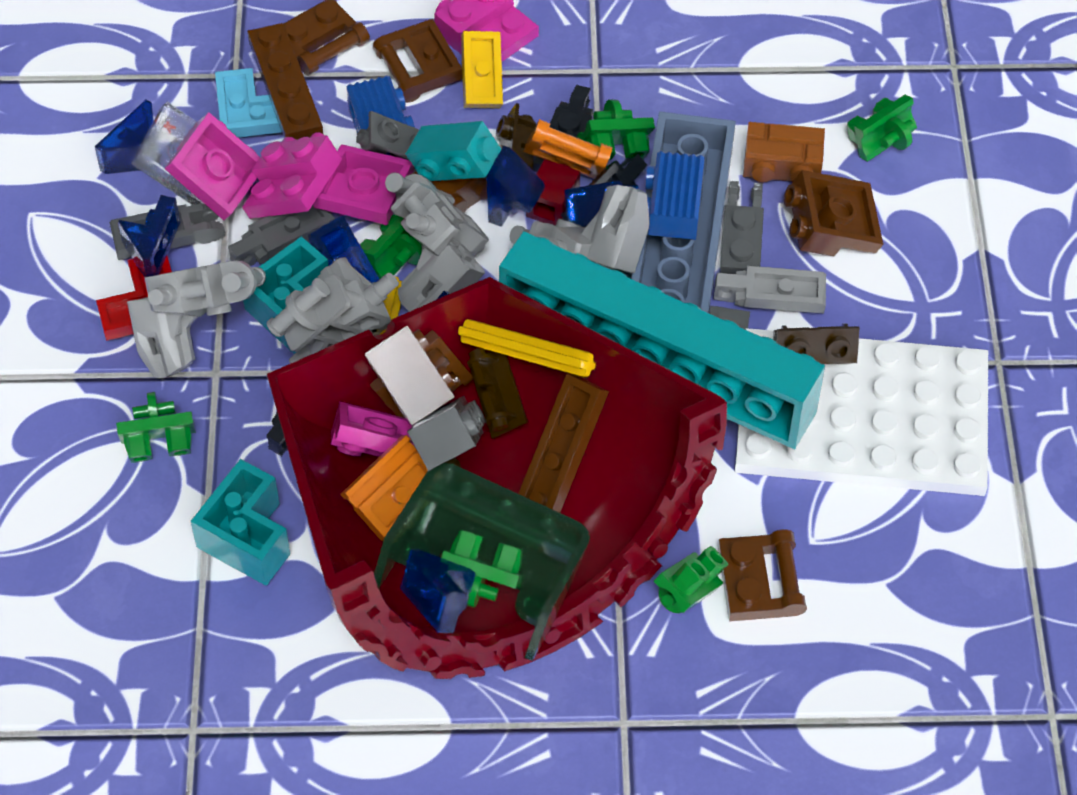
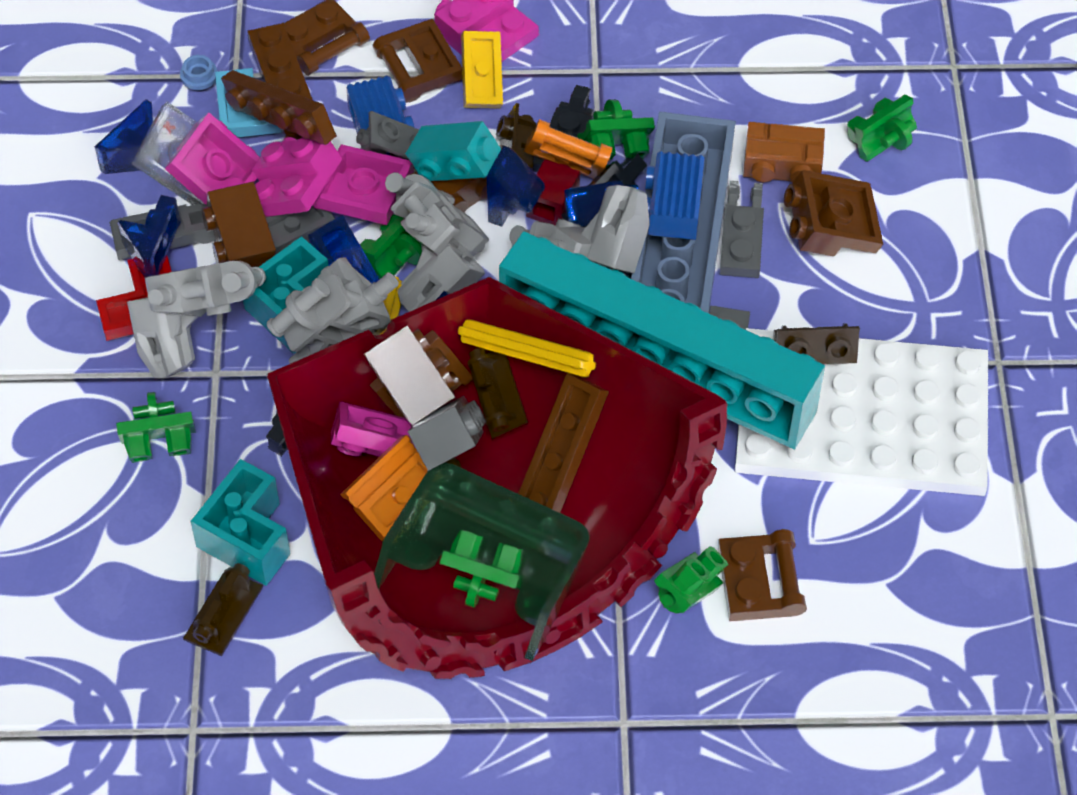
(198, 72): none -> medium blue plate
(224, 610): none -> dark brown hinge
(238, 225): none -> reddish brown brick
(278, 107): none -> reddish brown plate
(437, 588): clear blue slope -> none
(773, 289): light grey hinge -> none

